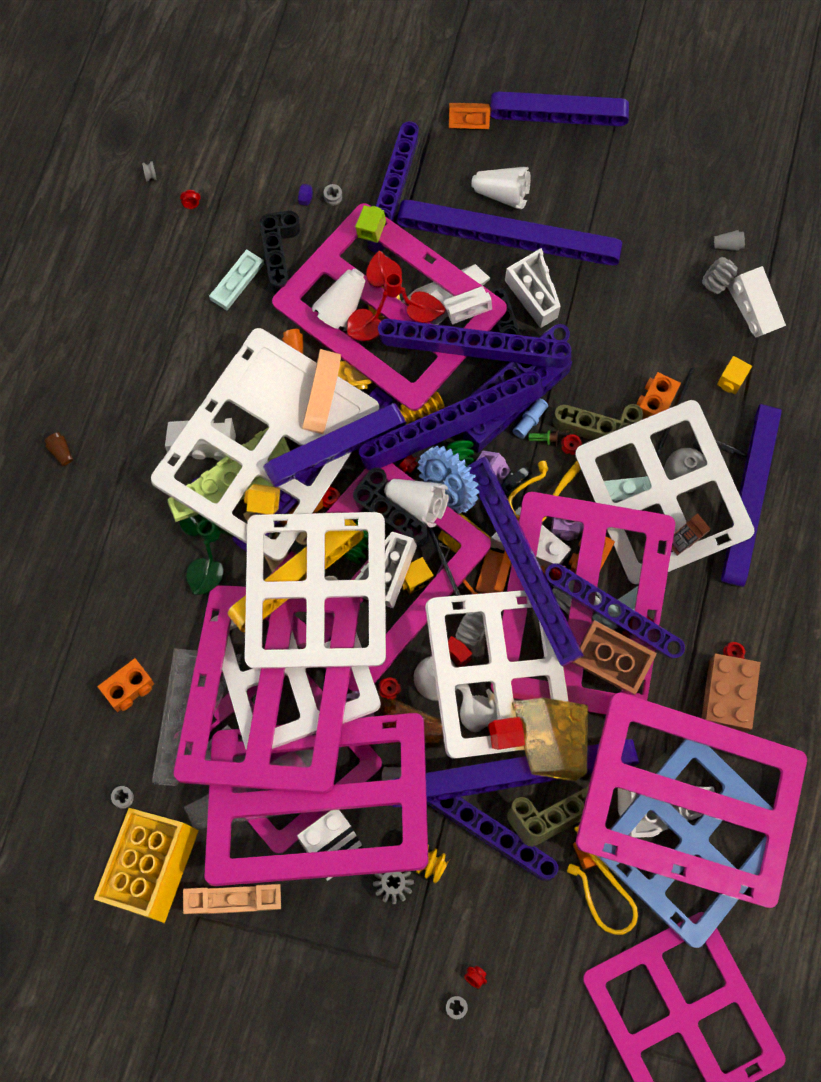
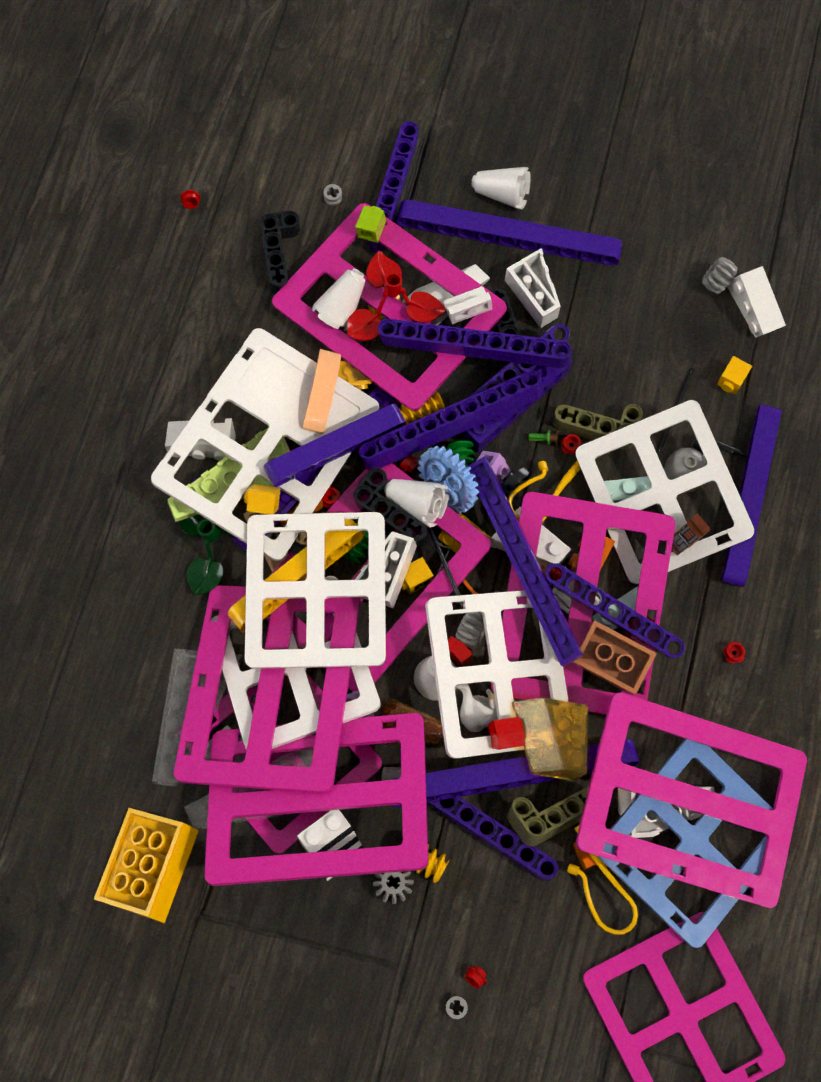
(58, 448): reddish brown cone -> none
(123, 680): orange brick -> none
(127, 791): light grey bush -> none
(149, 171): light grey bush -> none
(231, 899): light nougat slope -> none
(236, 280): light aqua plate -> none
(294, 339): orange cone -> none
(305, 194): dark purple tile -> none
(389, 682): red plate -> none
(469, 115): orange panel -> none
(493, 572): orange panel -> none
(530, 418): light blue pin -> none
(559, 108): dark purple beam -> none
(566, 529): lavender brick -> none
(654, 397): orange brick -> none
(730, 241): light grey cone -> none
(731, 692): nougat brick -> none

